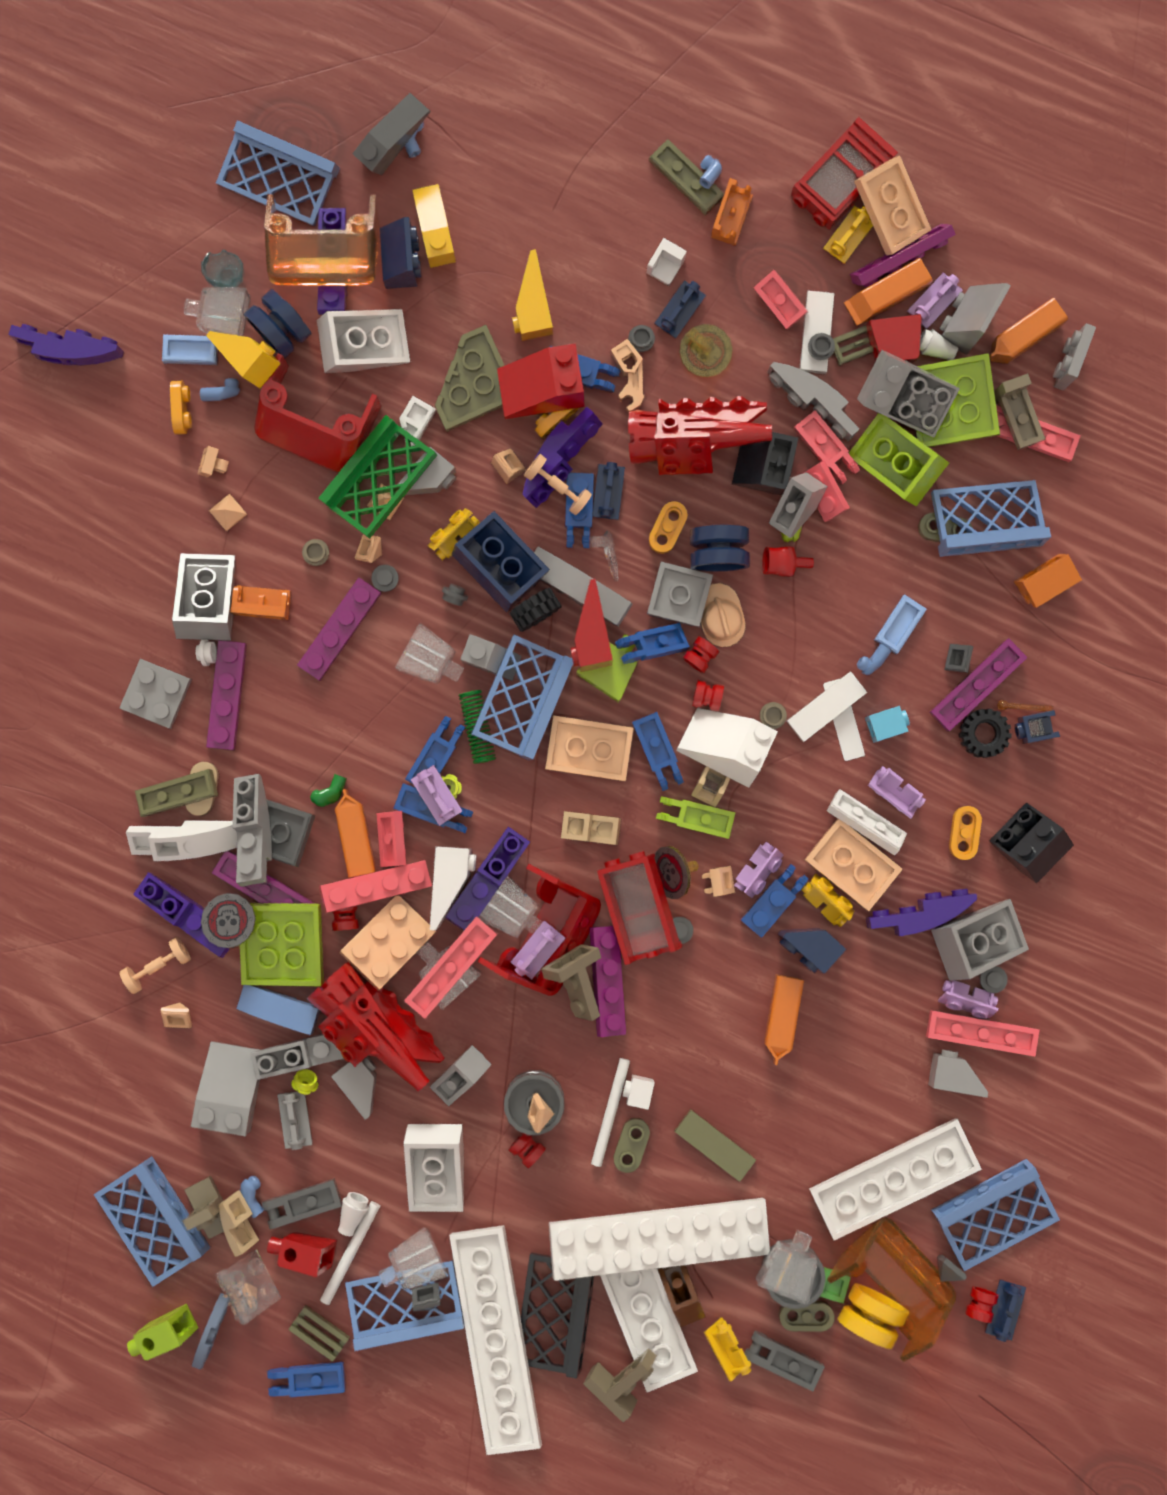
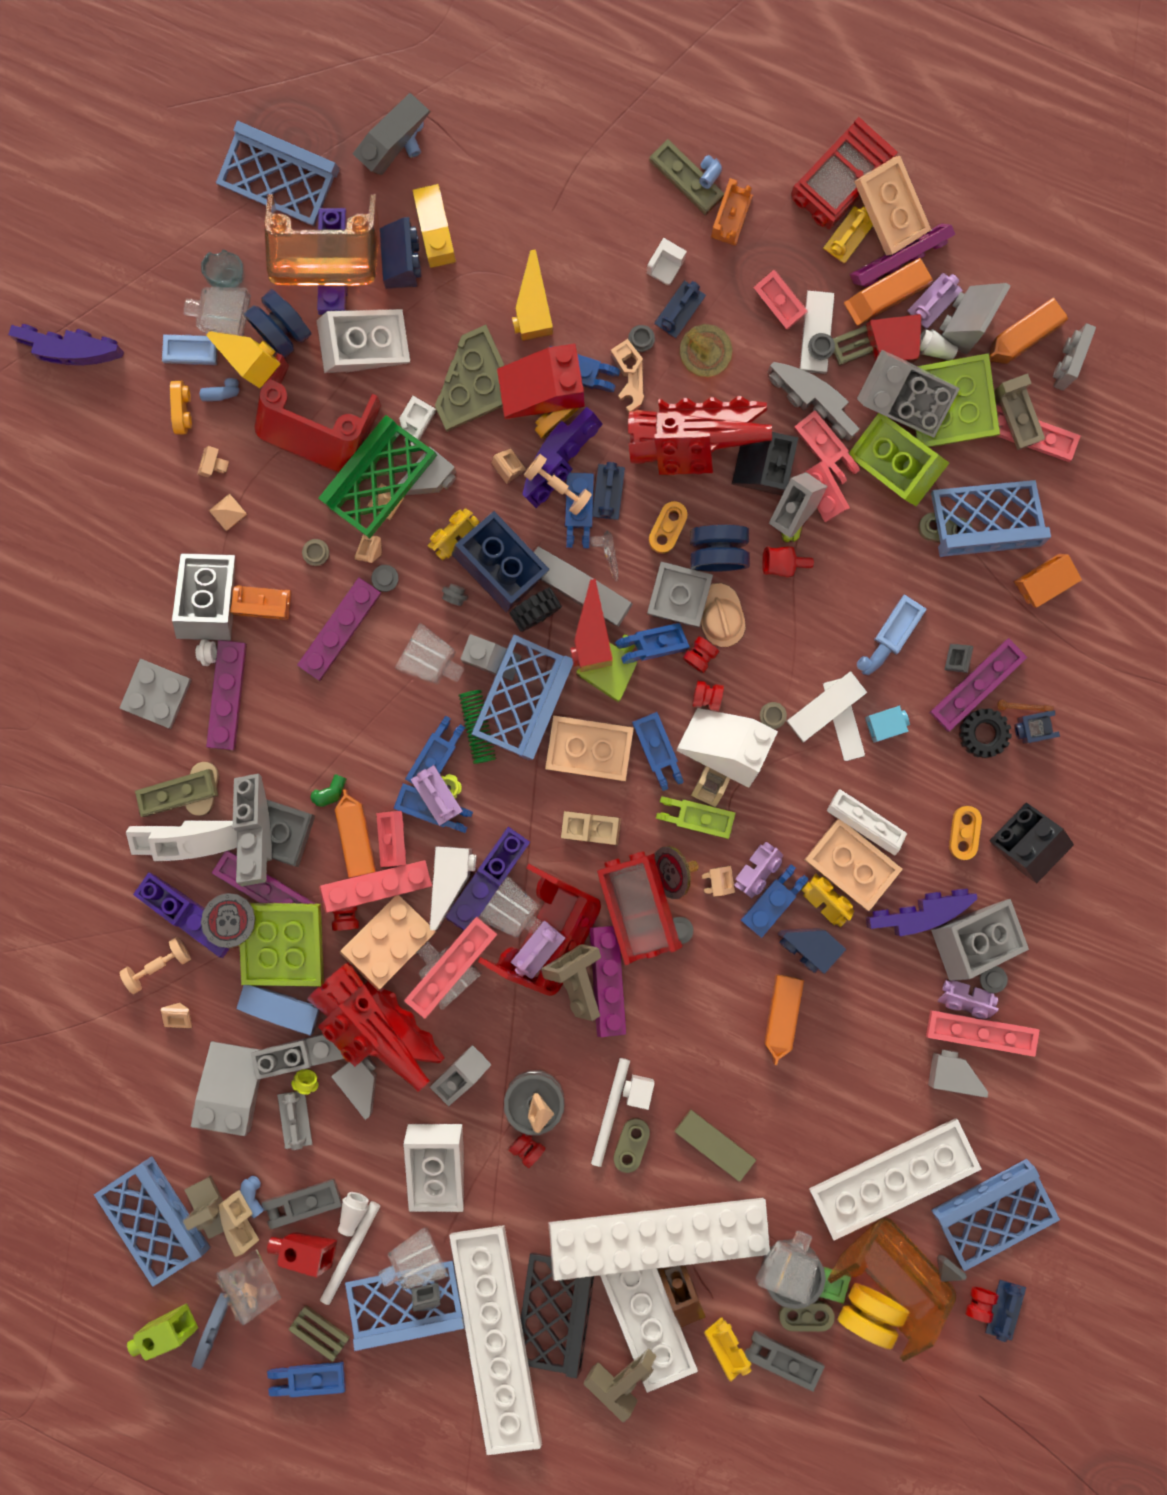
(887, 783): lavender hinge -> none

